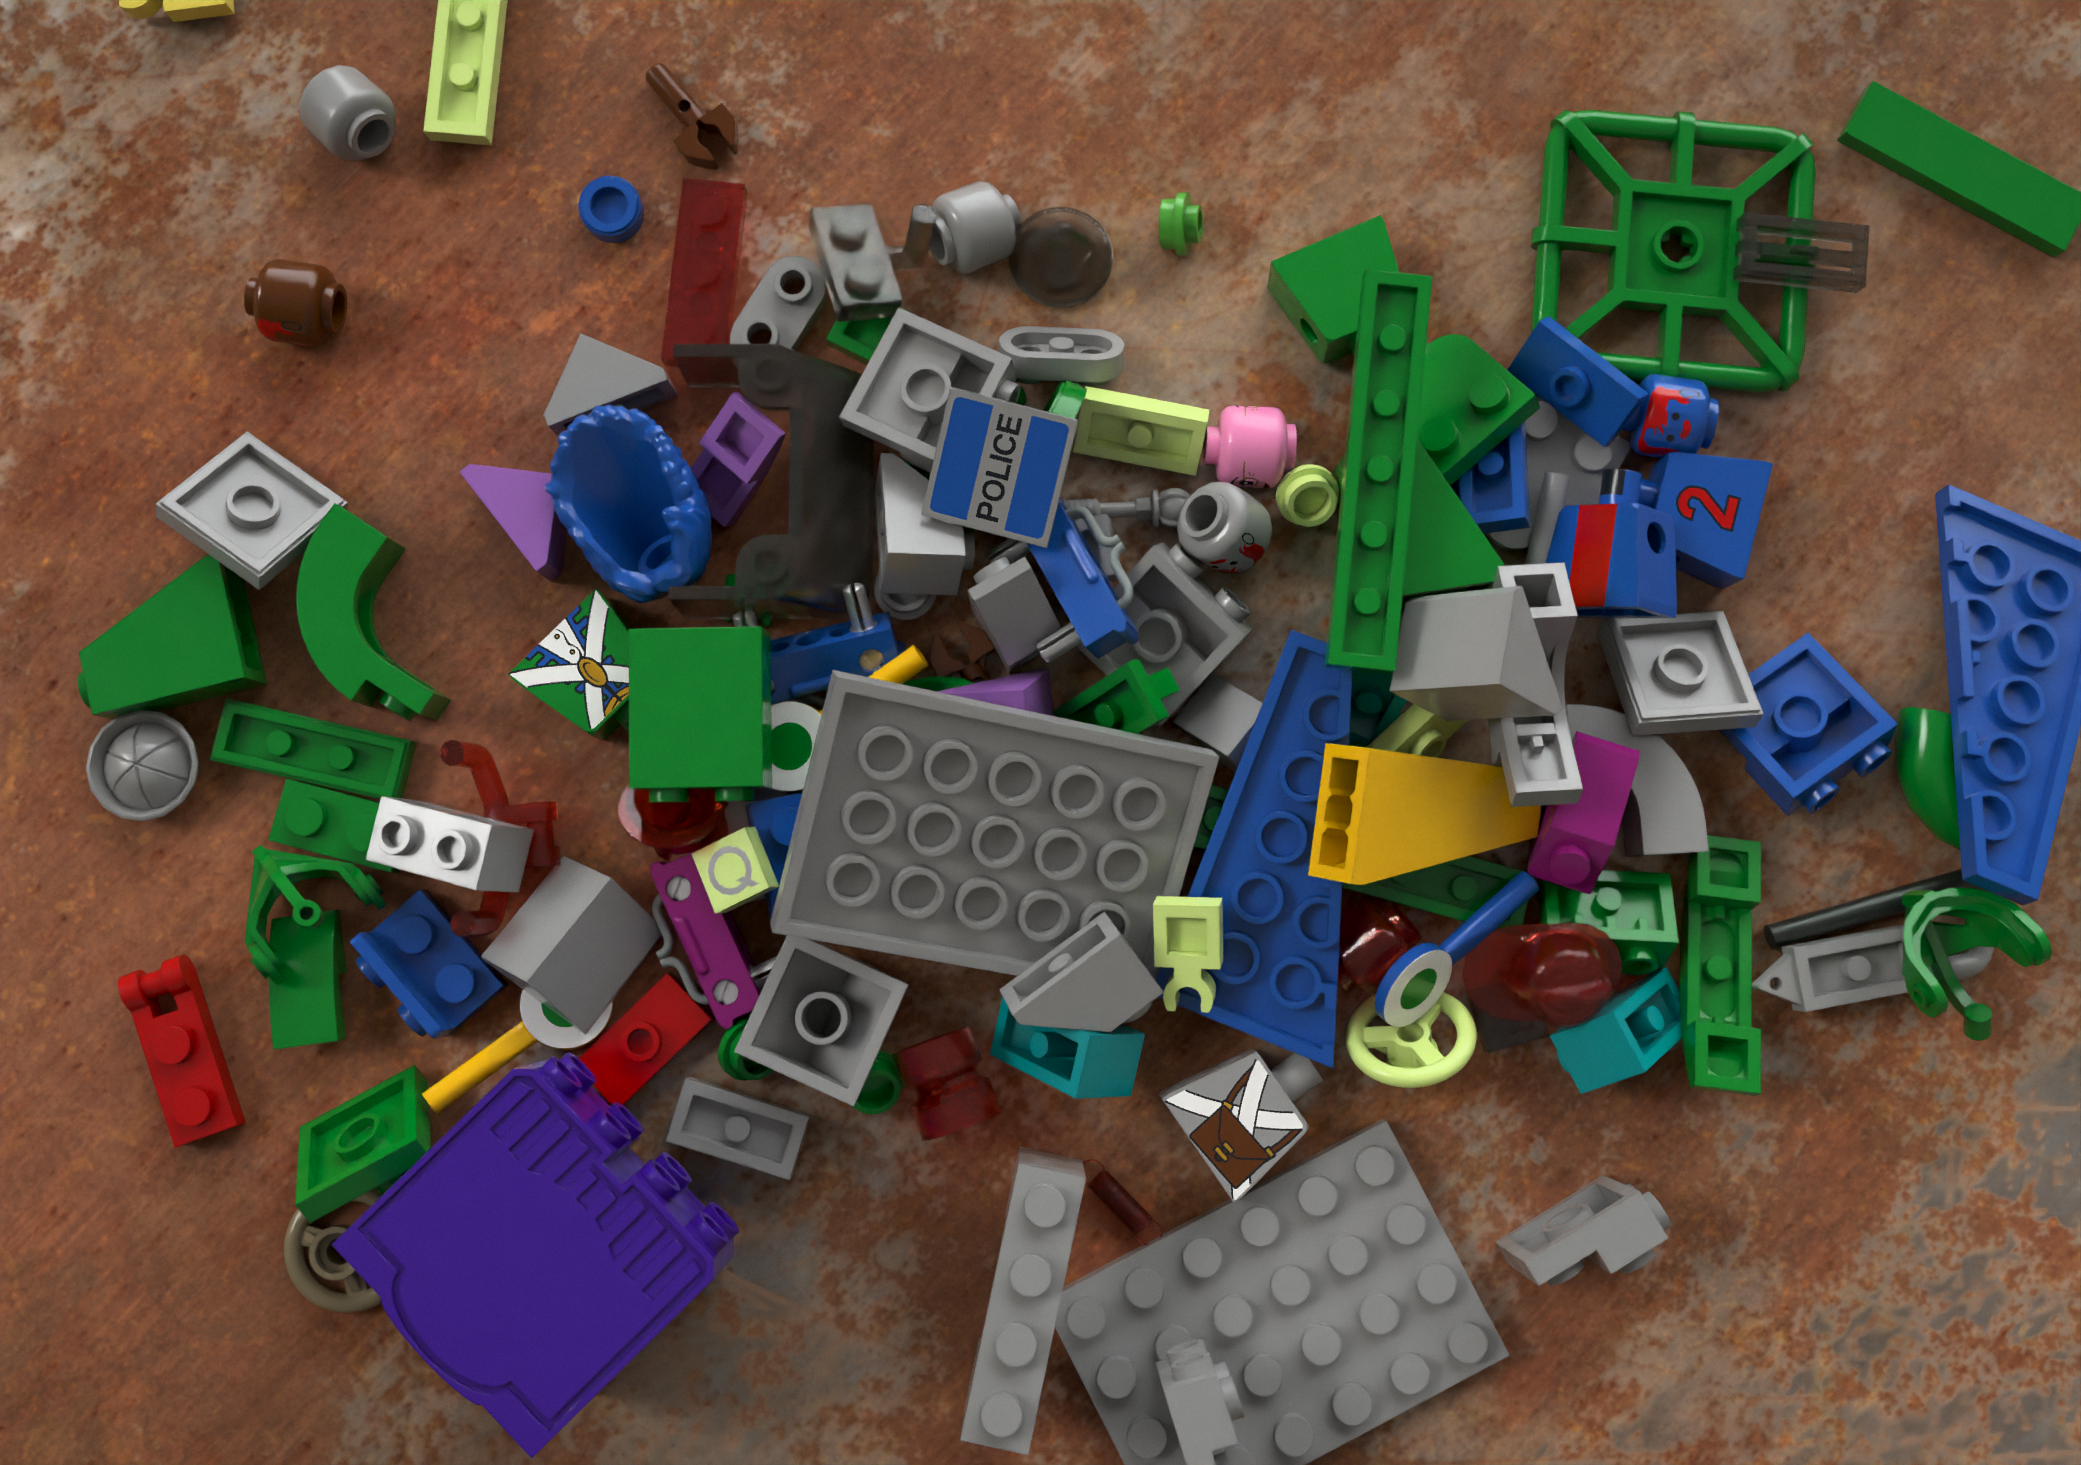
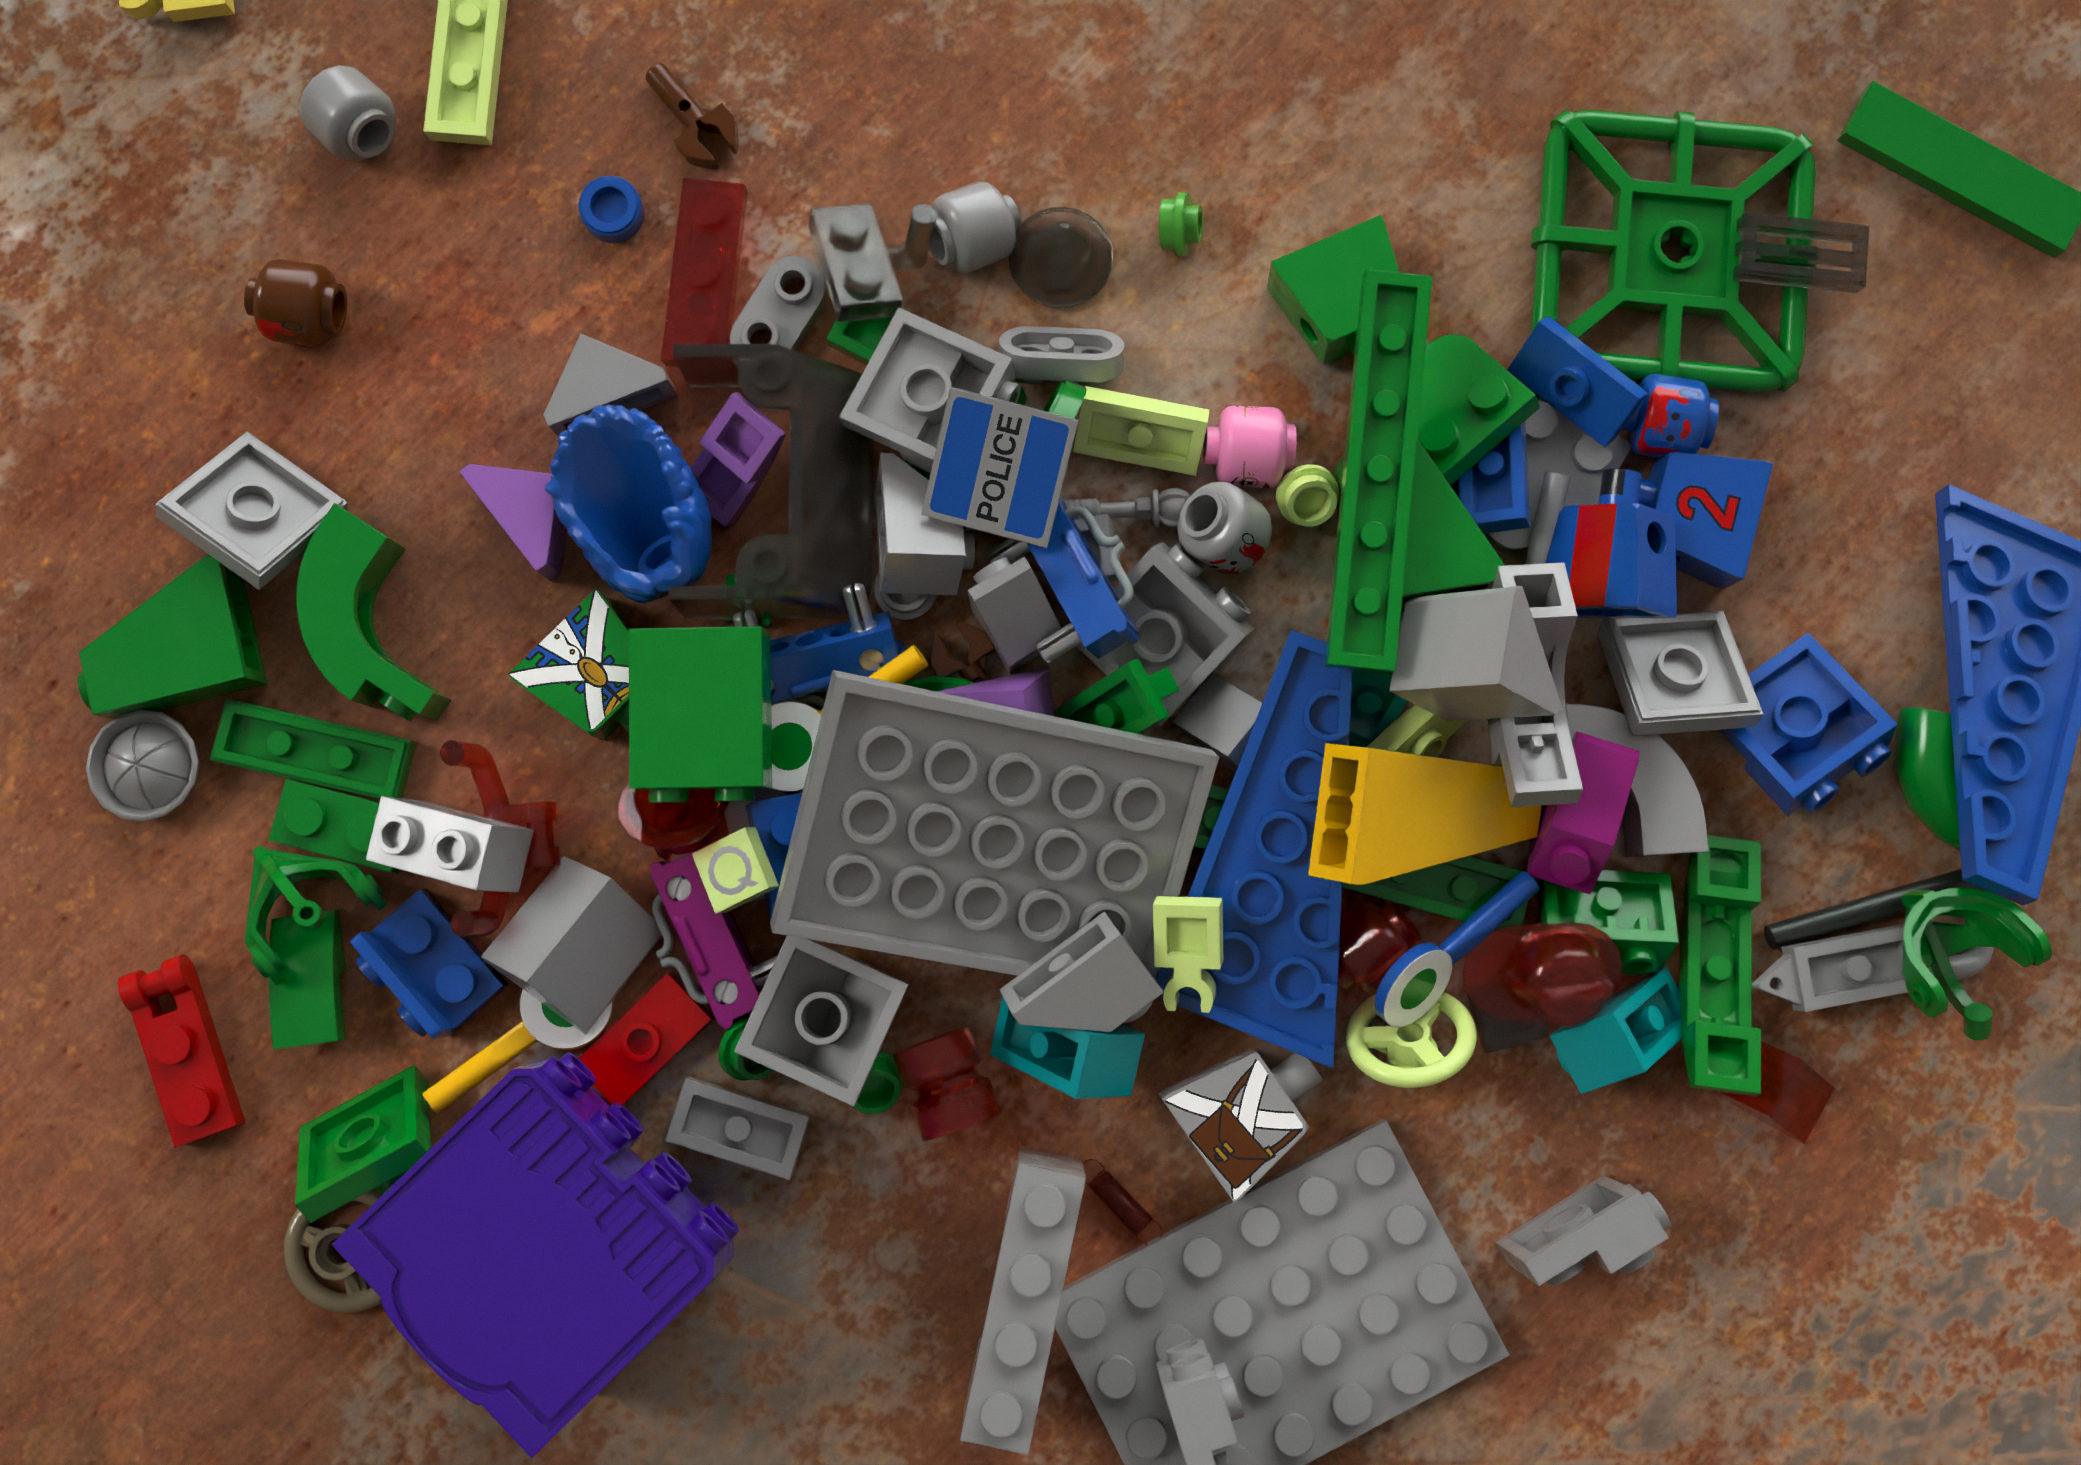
(1789, 1096): none -> clear red slope

